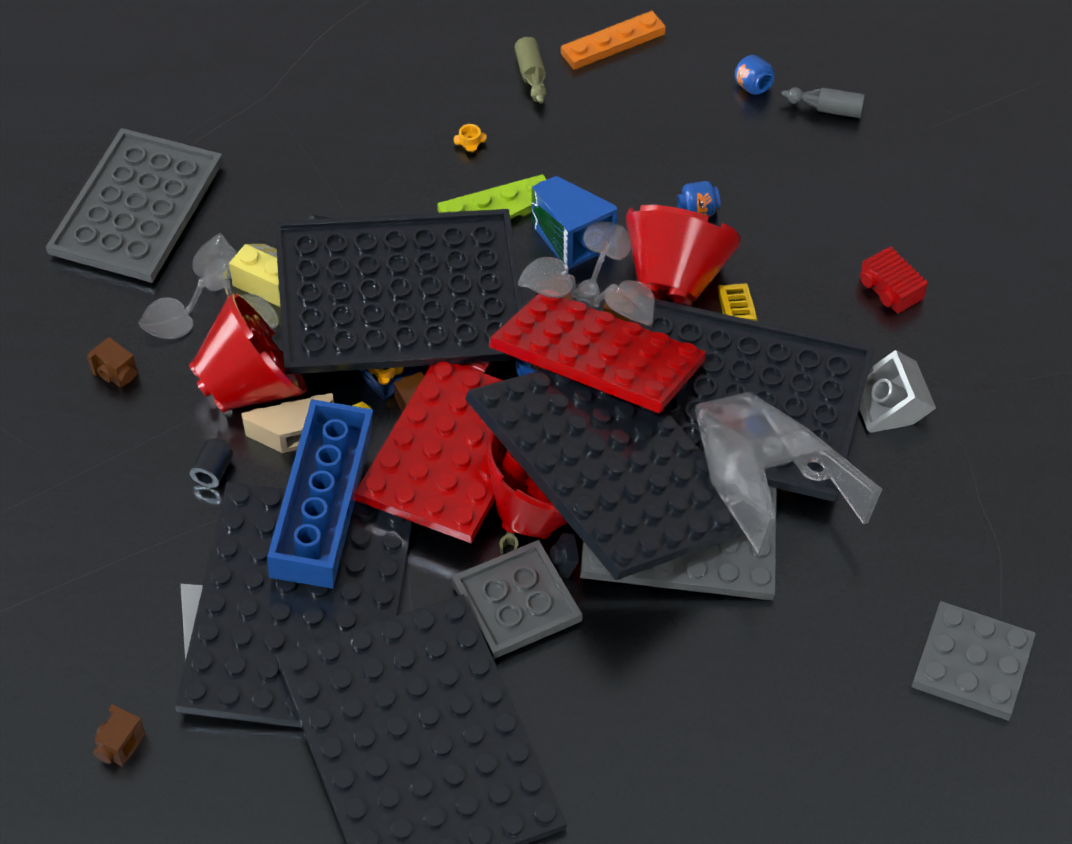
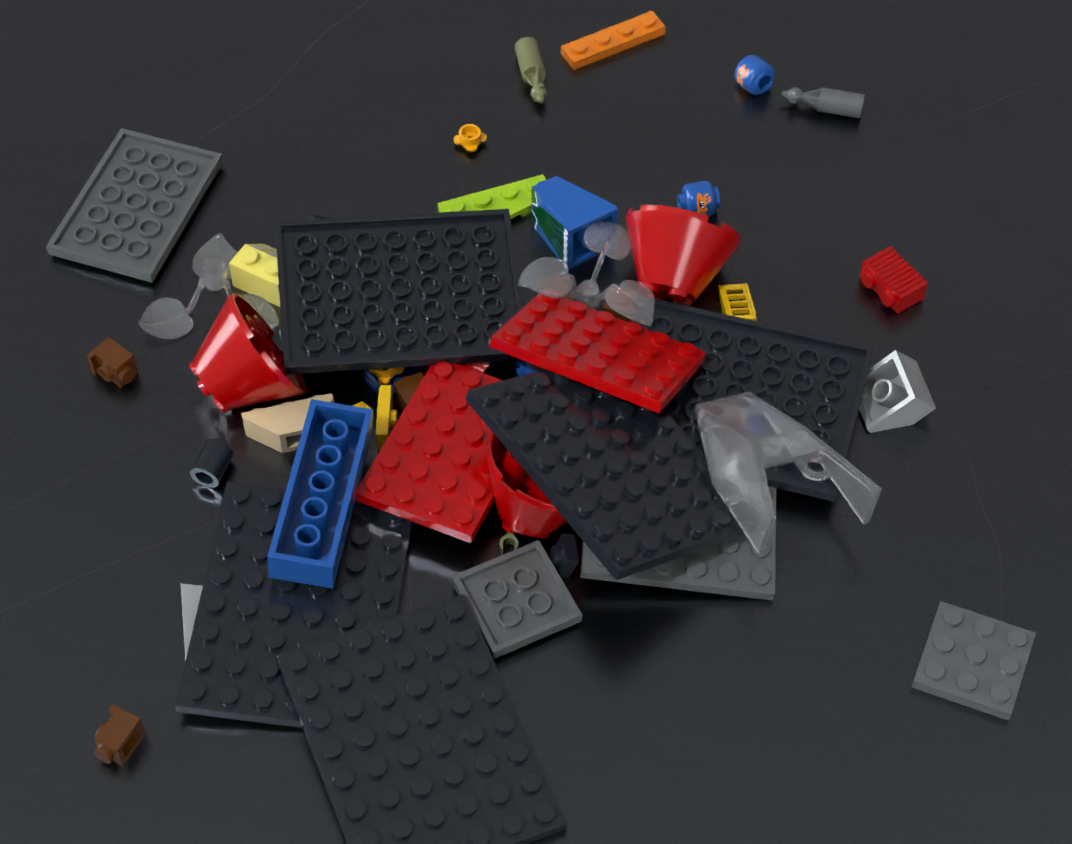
(385, 415): none -> yellow plate

